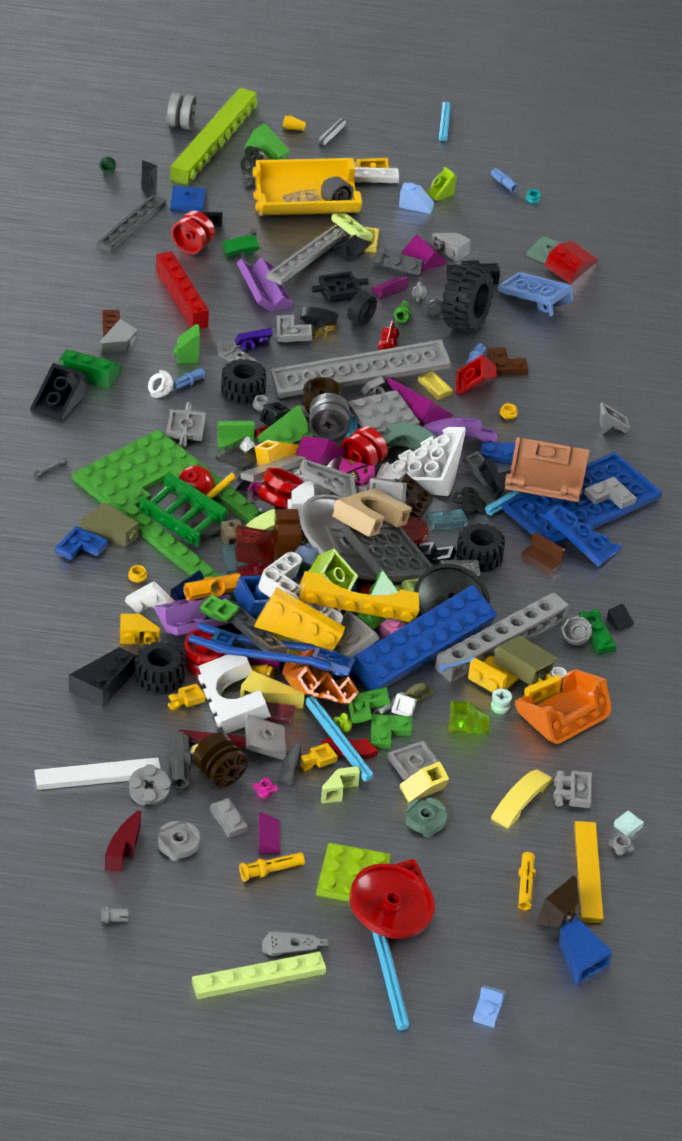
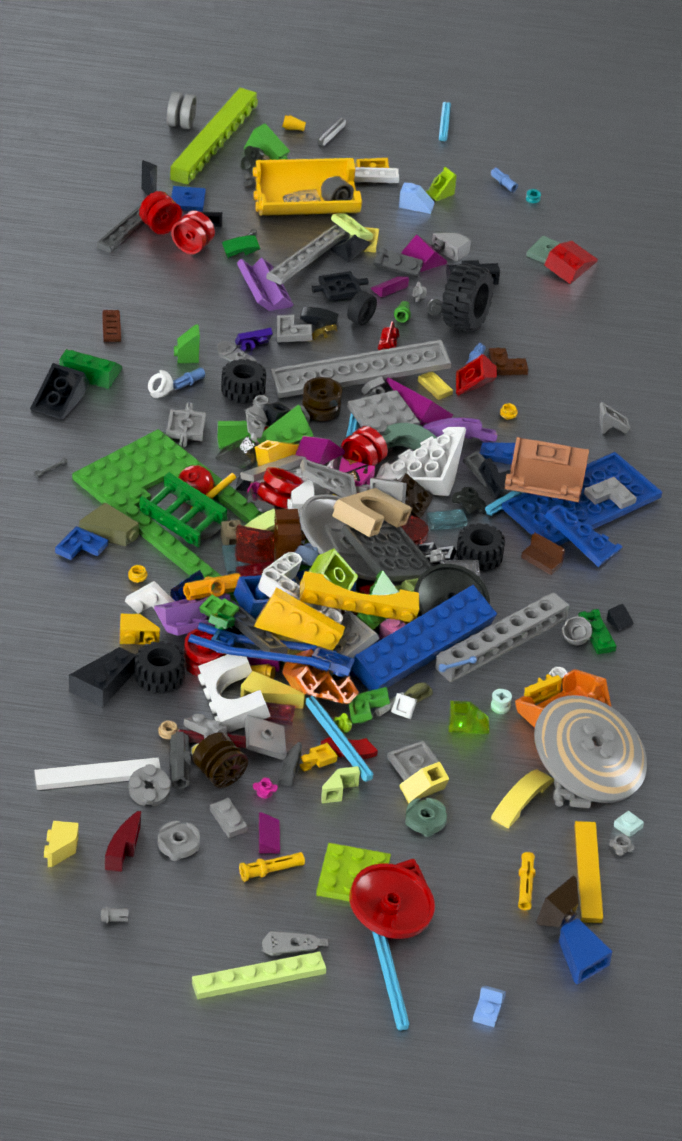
(62, 842): none -> light yellow slope
(107, 164): dark green tile -> none
(118, 338): light grey slope -> none
(160, 212): none -> red wheel
(167, 729): none -> tan plate
(182, 290): red brick -> none
(187, 695): yellow plate -> none
(203, 725): none -> light grey hinge
(221, 621): none -> green plate
(255, 421): none -> light grey piece
(329, 416): flat silver wheel -> none
(386, 725): bright green plate -> none
(436, 555): none -> light grey plate
(490, 675): yellow bracket -> none
(524, 659): olive brick -> none
(538, 289): medium blue plate -> none
(569, 754): none -> light grey dish

